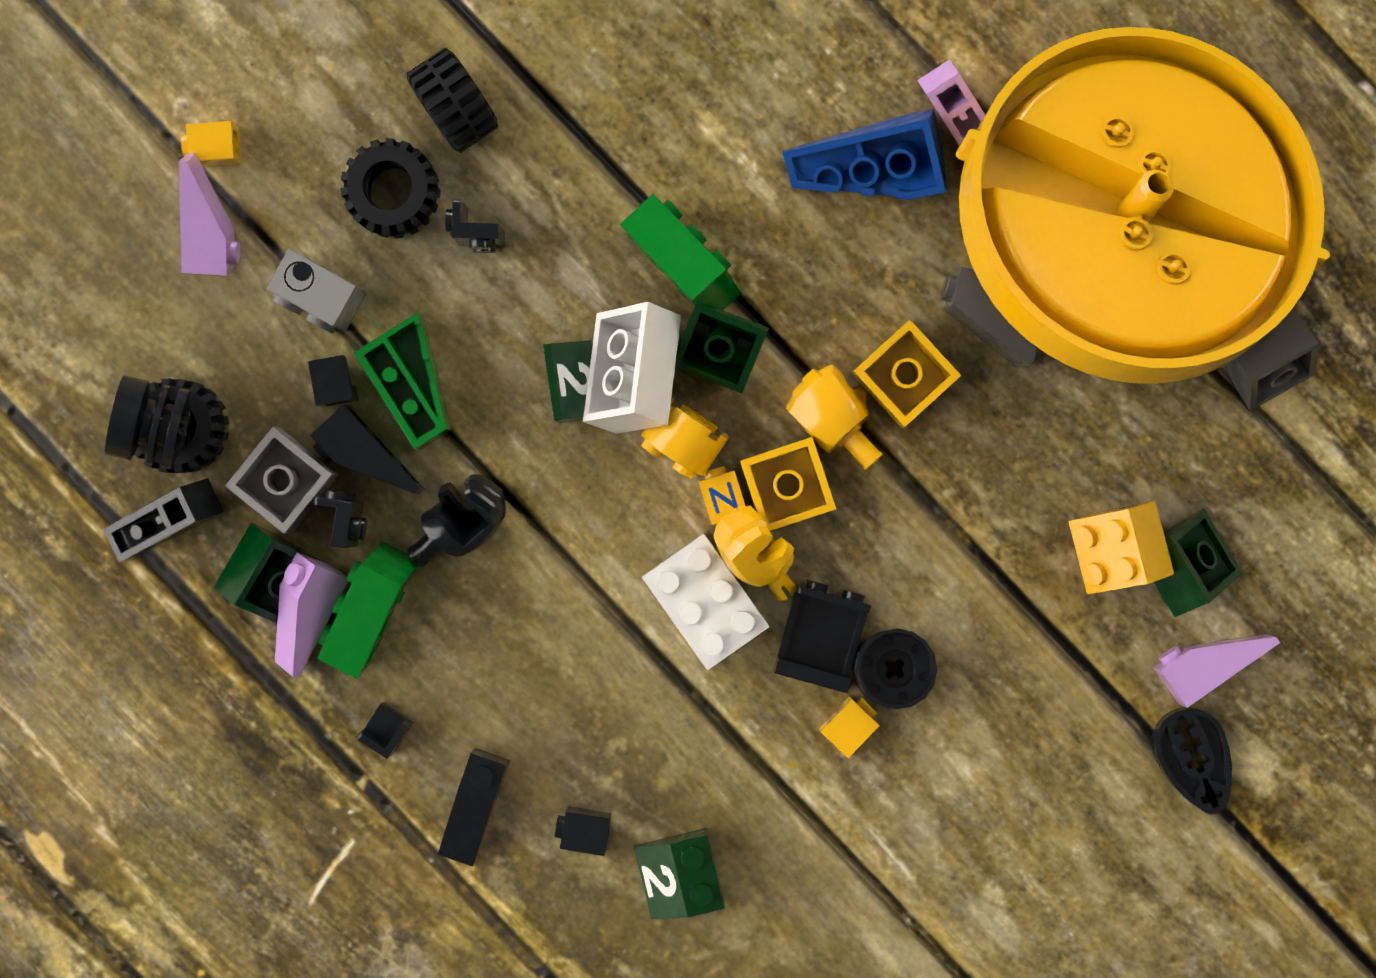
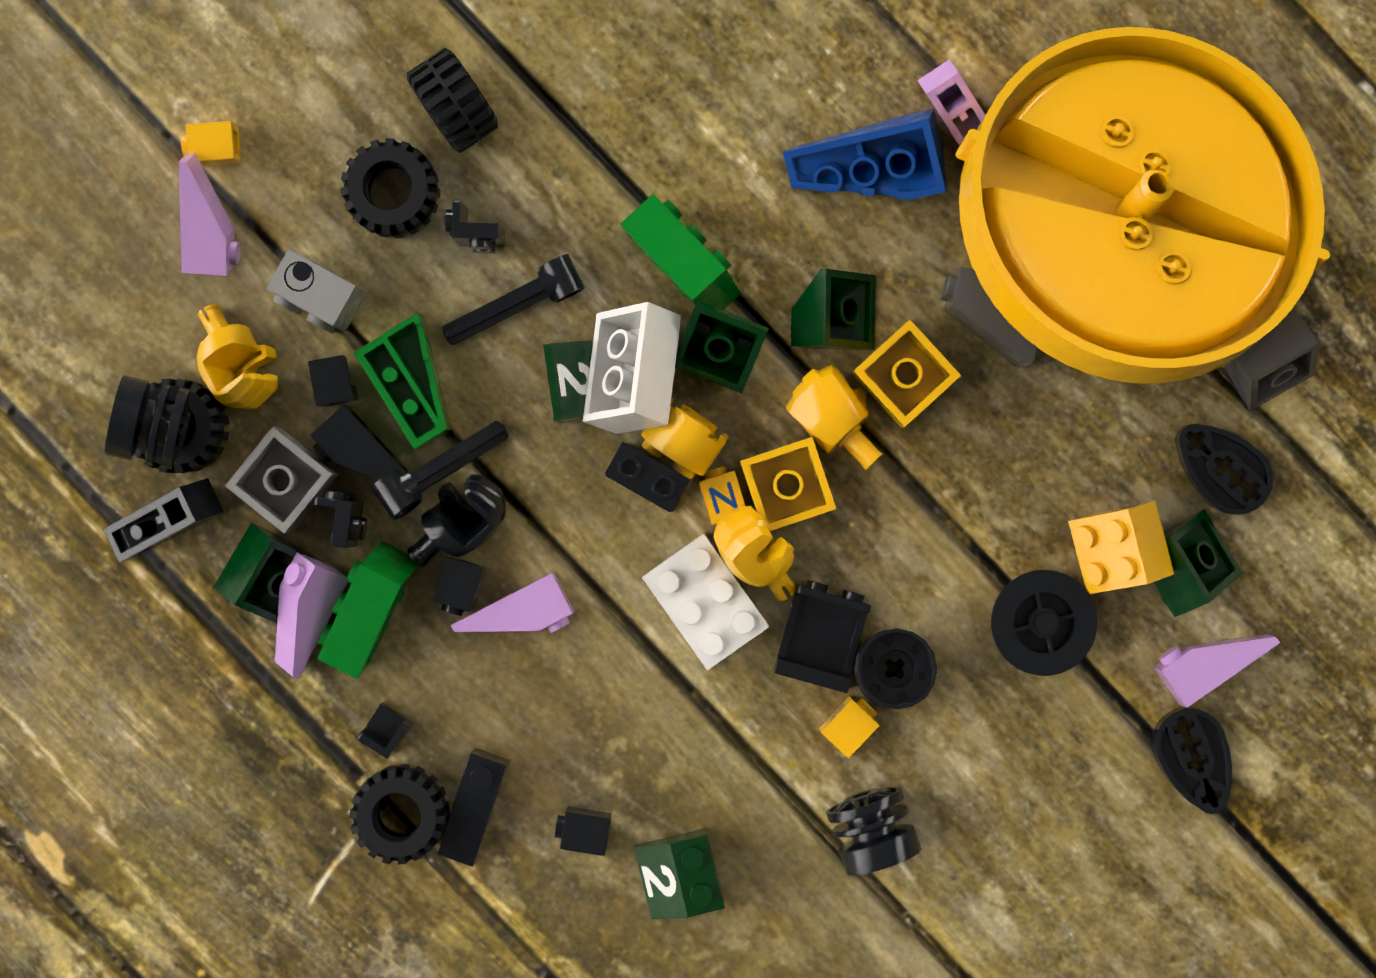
(230, 362): none -> yellow piece
(377, 836): none -> black tyre
(402, 490): none -> black axle
(459, 585): none -> black brick
(528, 609): none -> lavender slope
(556, 280): none -> black axle
(647, 477): none -> black panel
(835, 312): none -> dark green slope
(876, 839): none -> black wheel
(1044, 622): none -> black wheel
(1241, 456): none -> black piece

